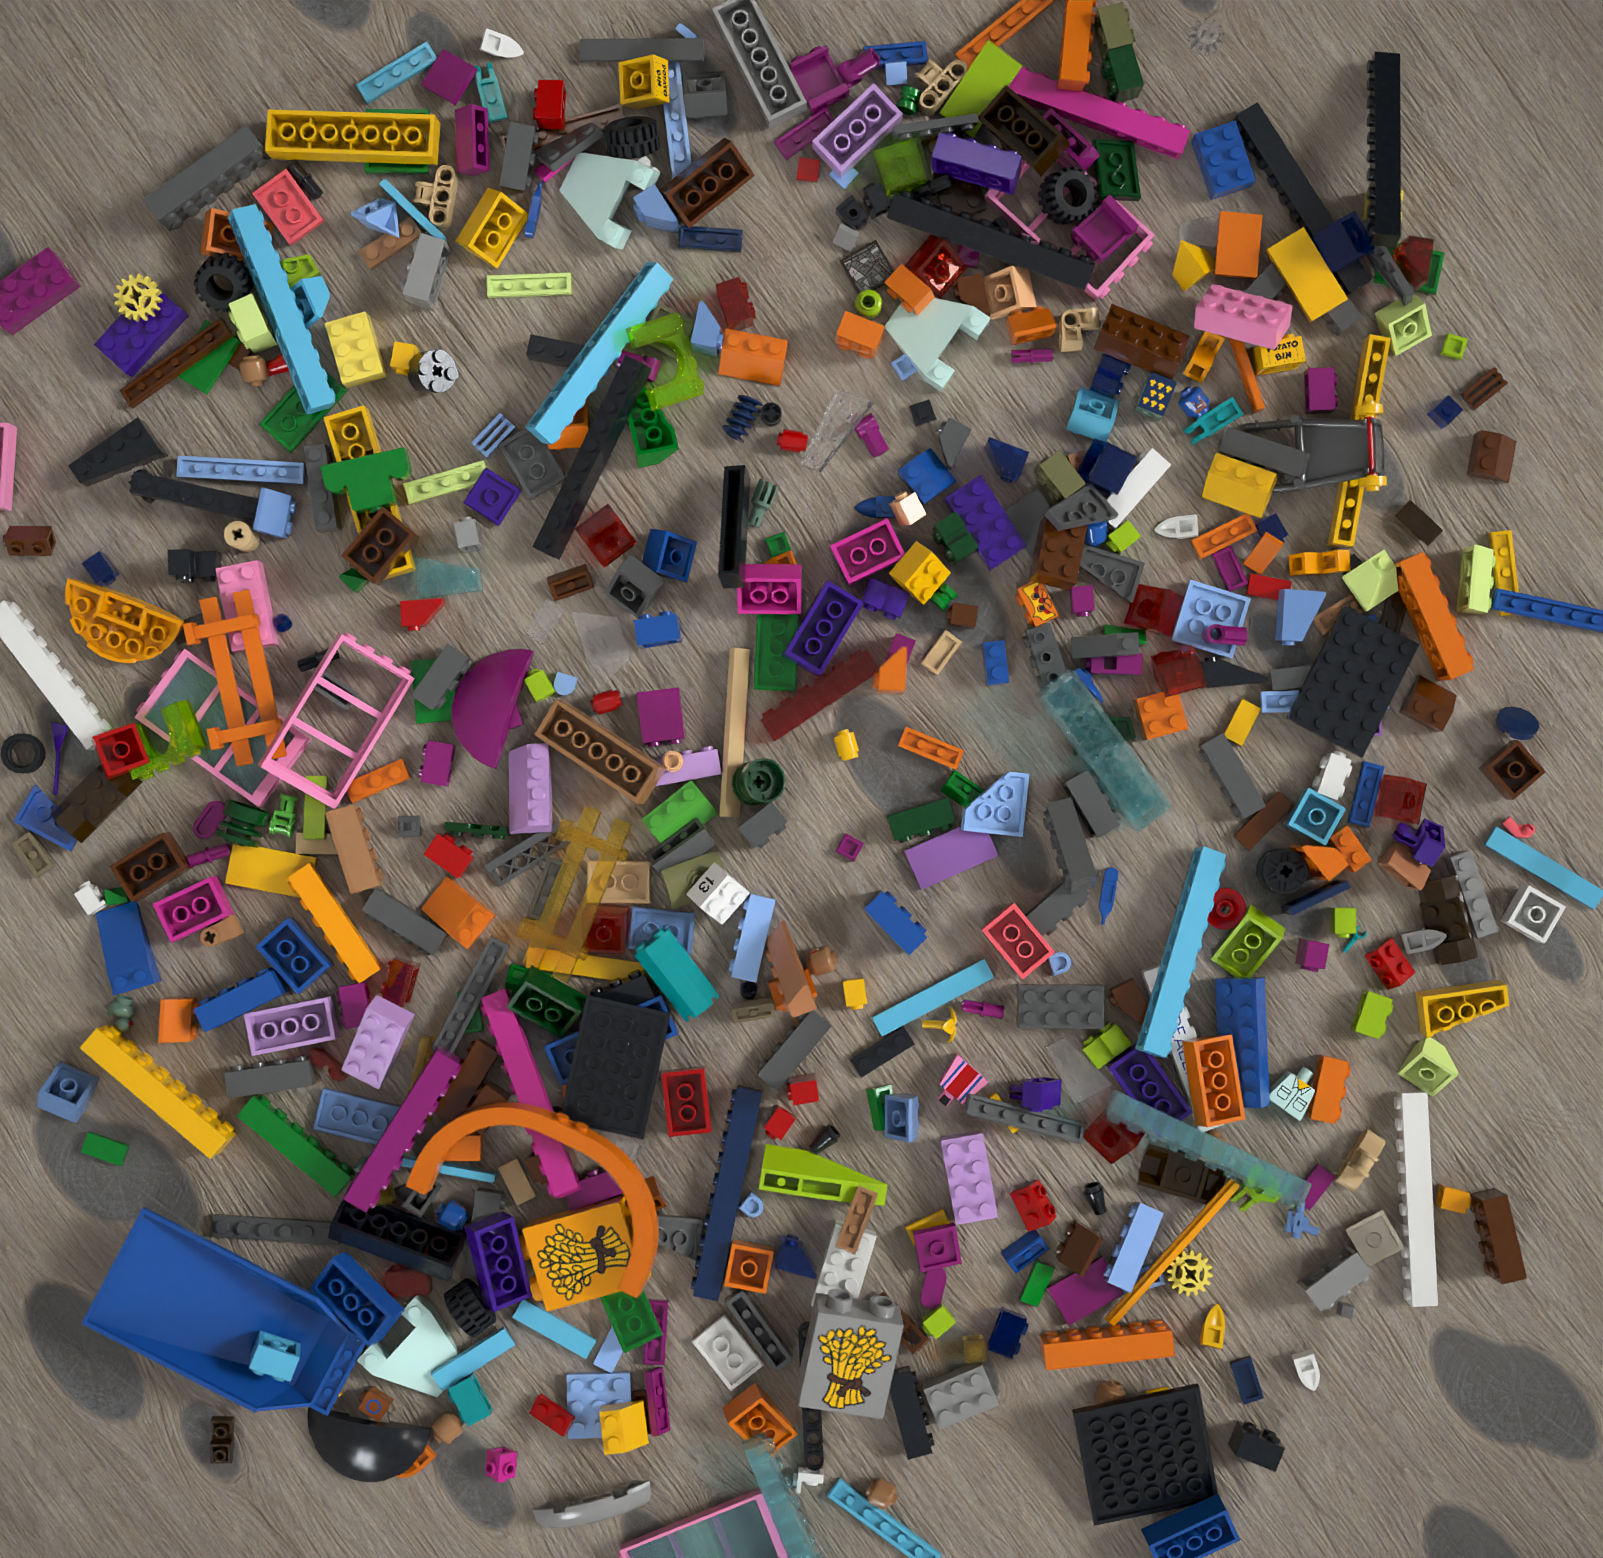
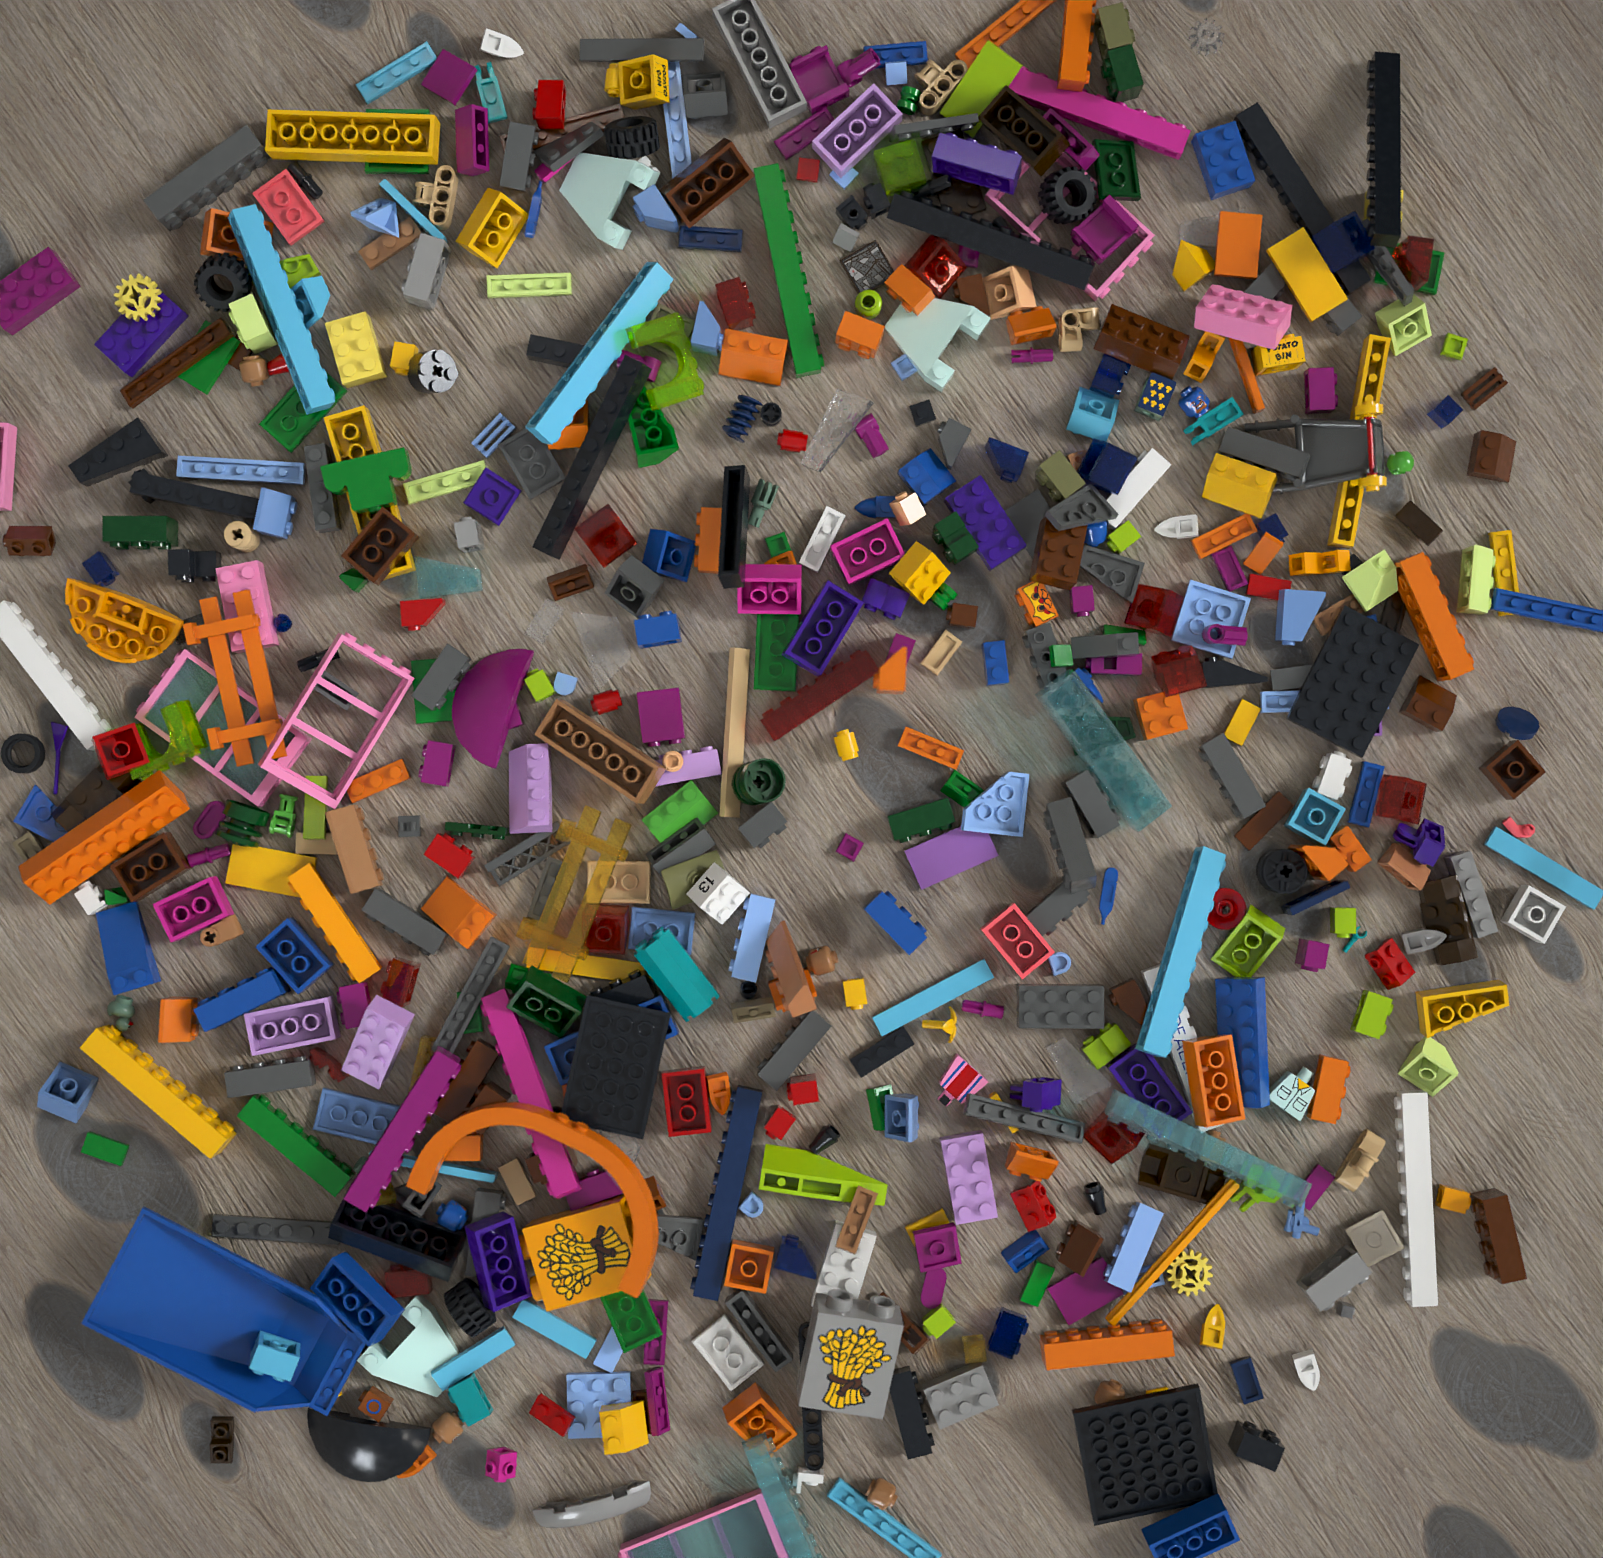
(104, 837): none -> orange brick
(140, 532): none -> dark green brick
(612, 80): none -> yellow brick
(708, 540): none -> orange brick
(719, 1091): none -> orange plate
(787, 270): none -> green brick
(822, 539): none -> white plate
(1030, 1161): none -> orange slope
(1061, 655): none -> tile
(1400, 462): none -> bright green piece

